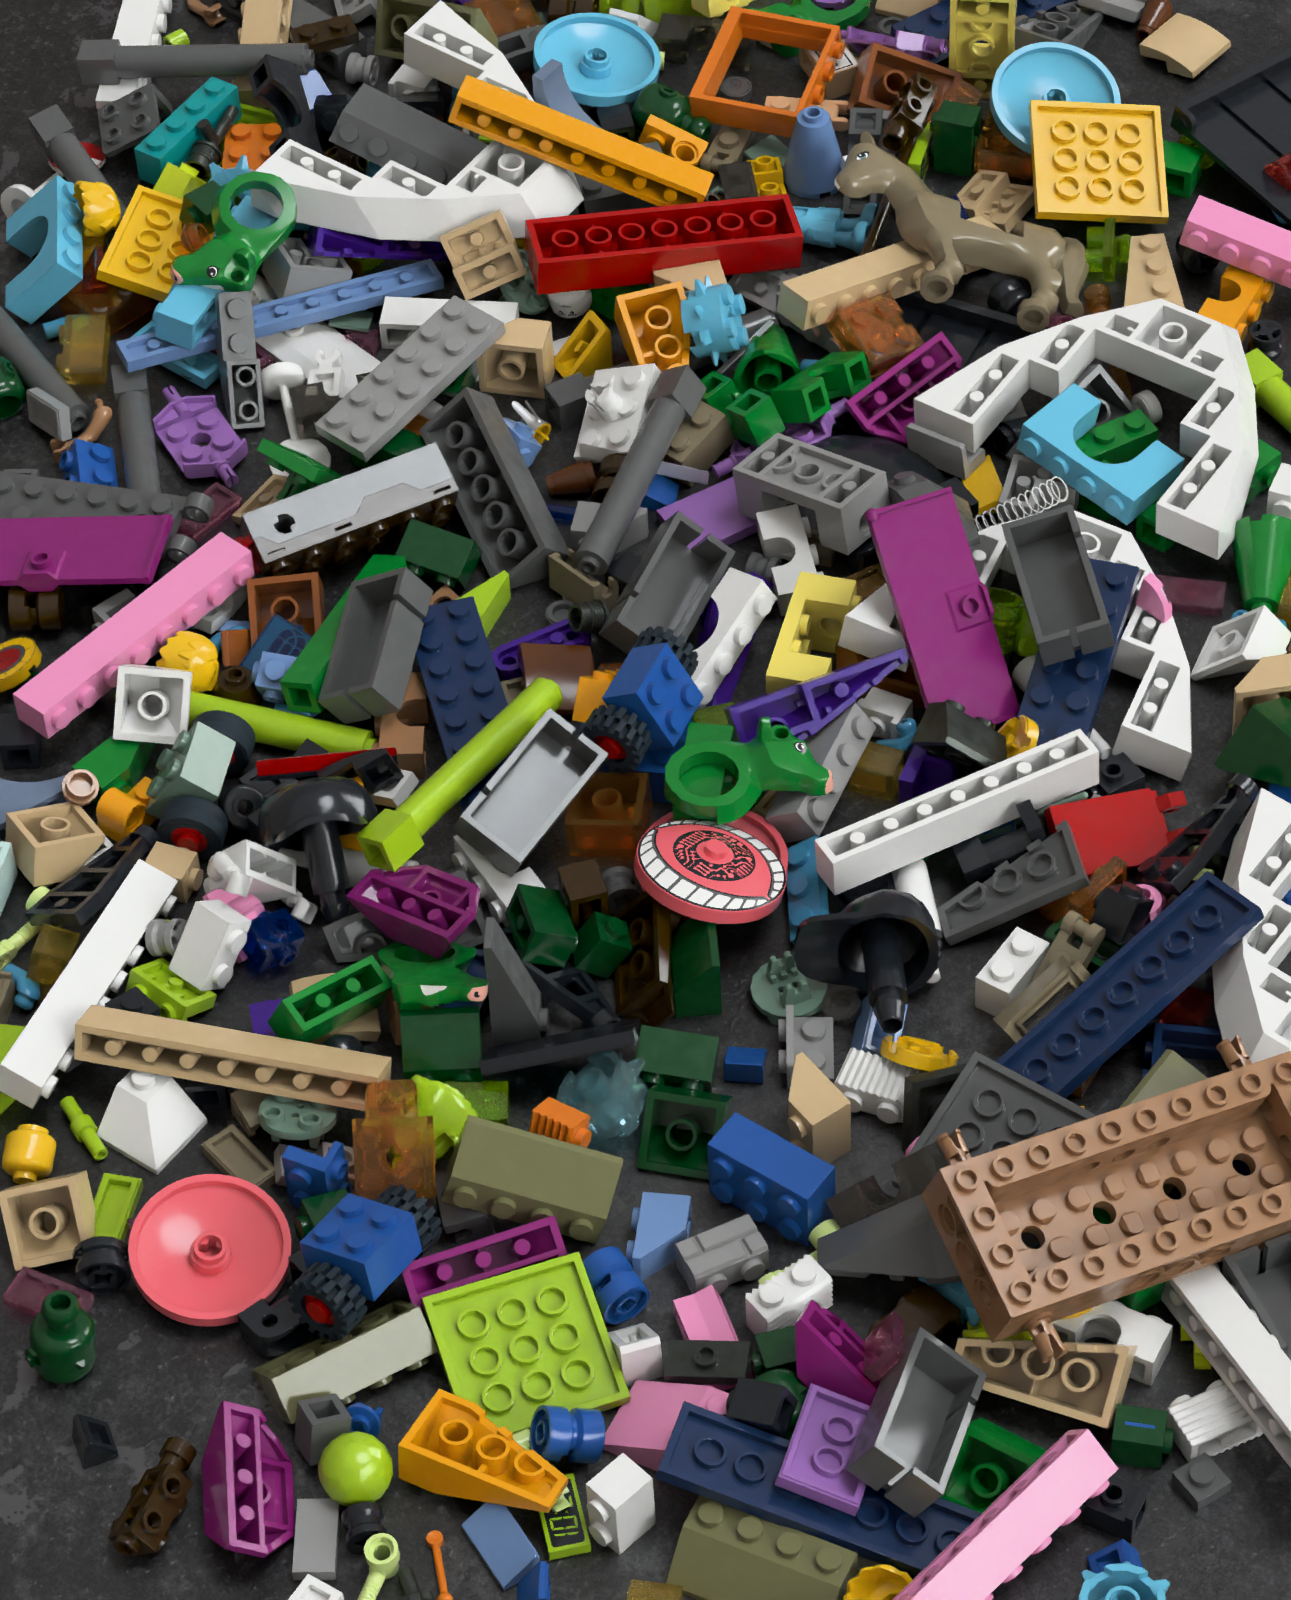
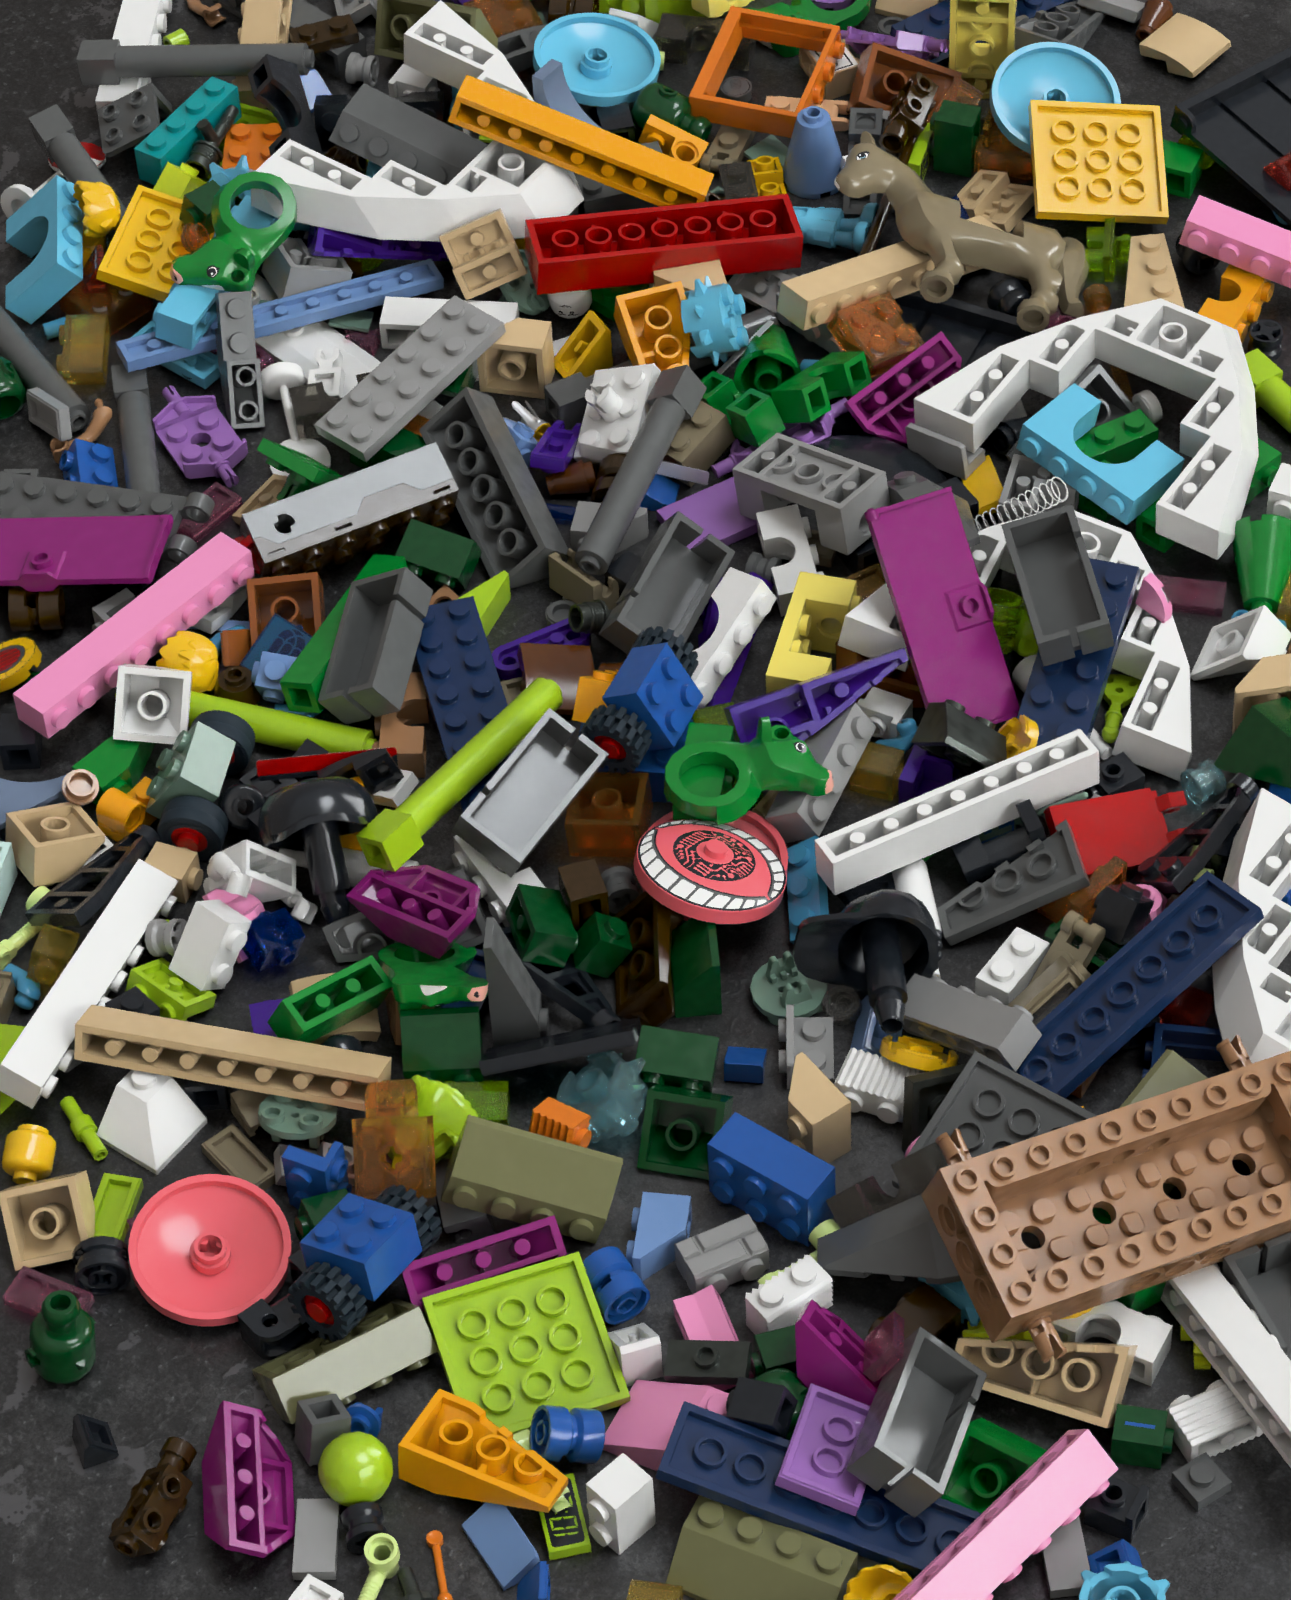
(555, 448): none -> dark purple hinge
(968, 1021): none -> light grey brick
(1065, 1560): none -> light grey tile
(1118, 693): none -> lime piece
(1203, 782): none -> clear light blue wheel

